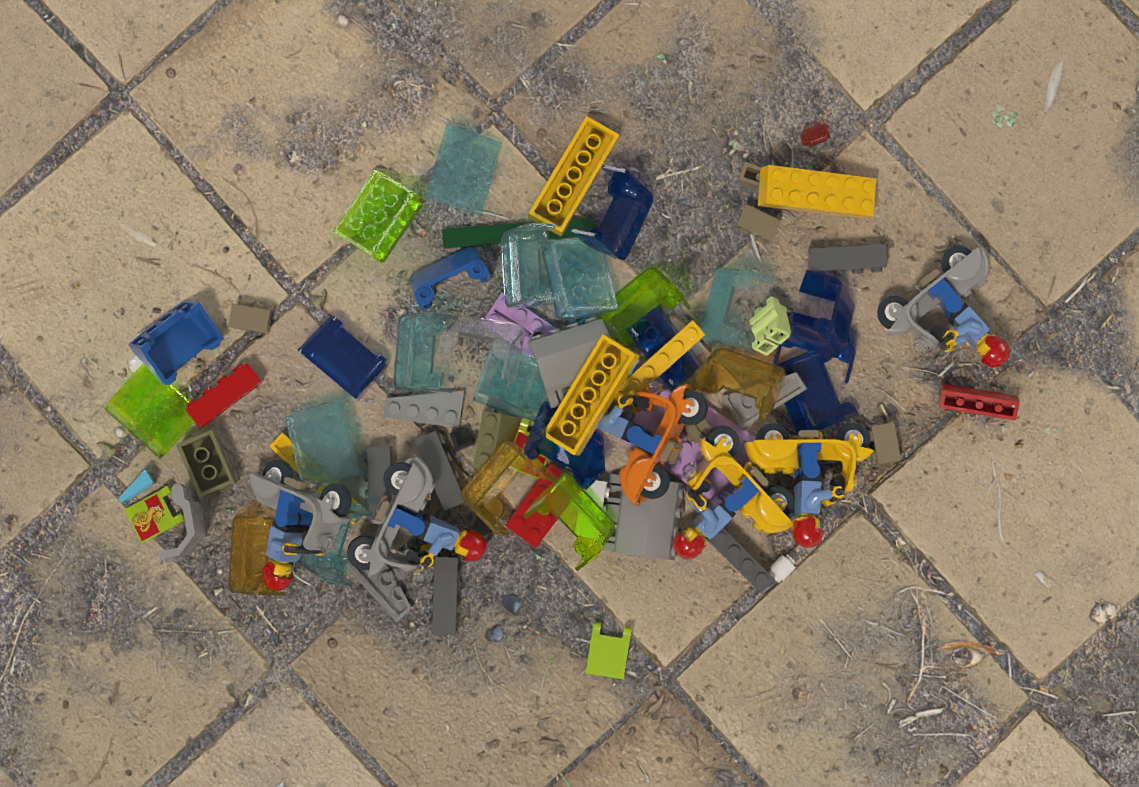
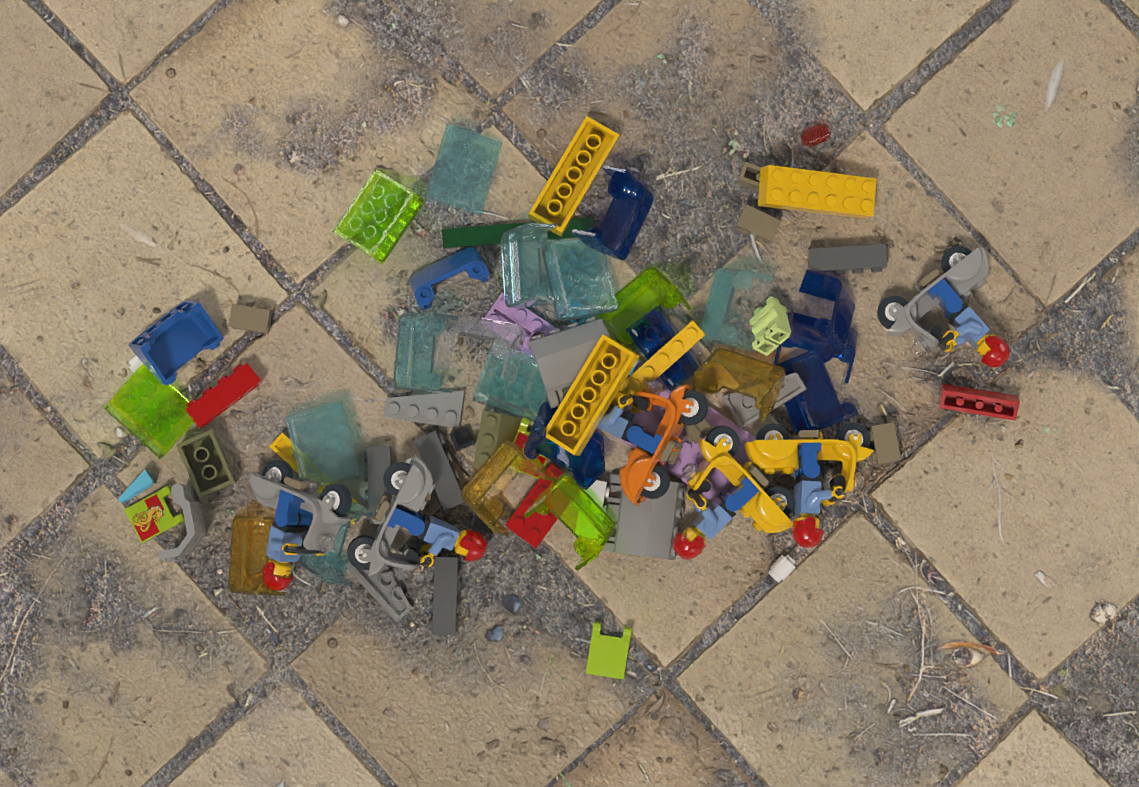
(343, 358): clear blue windscreen -> none
(741, 560): dark grey brick -> none

